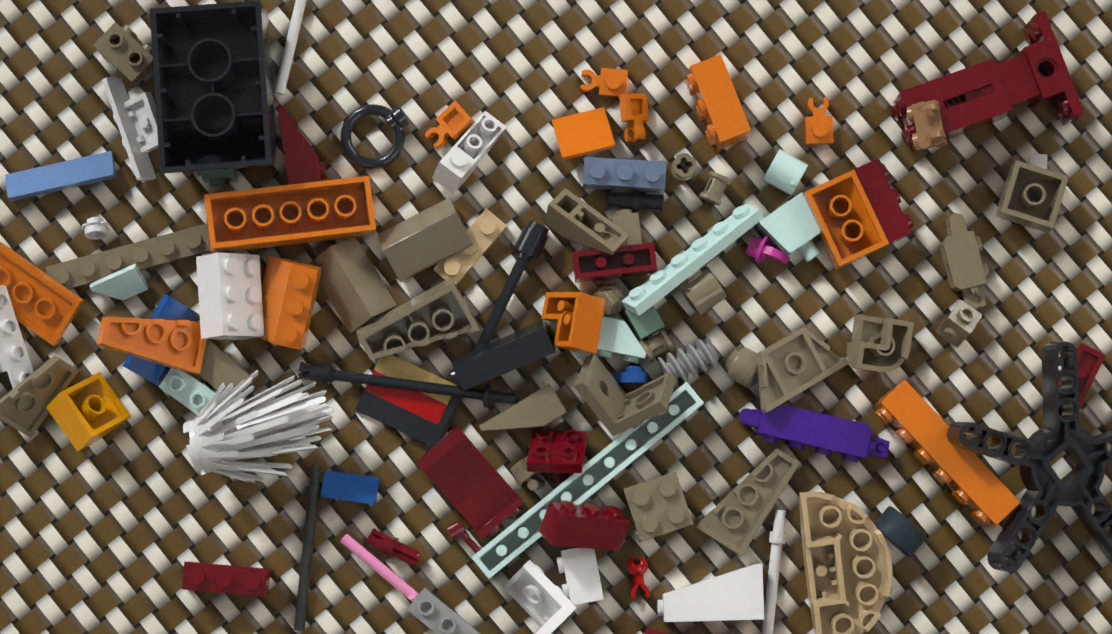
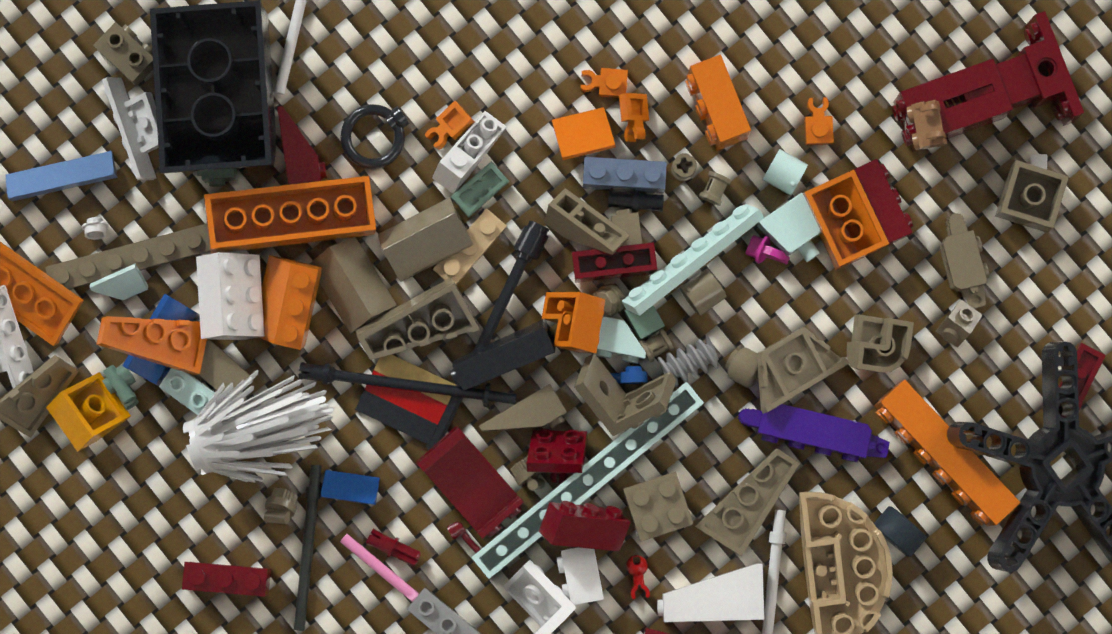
(118, 381): none -> sand green plate
(280, 506): none -> dark tan piece
(479, 189): none -> sand green plate

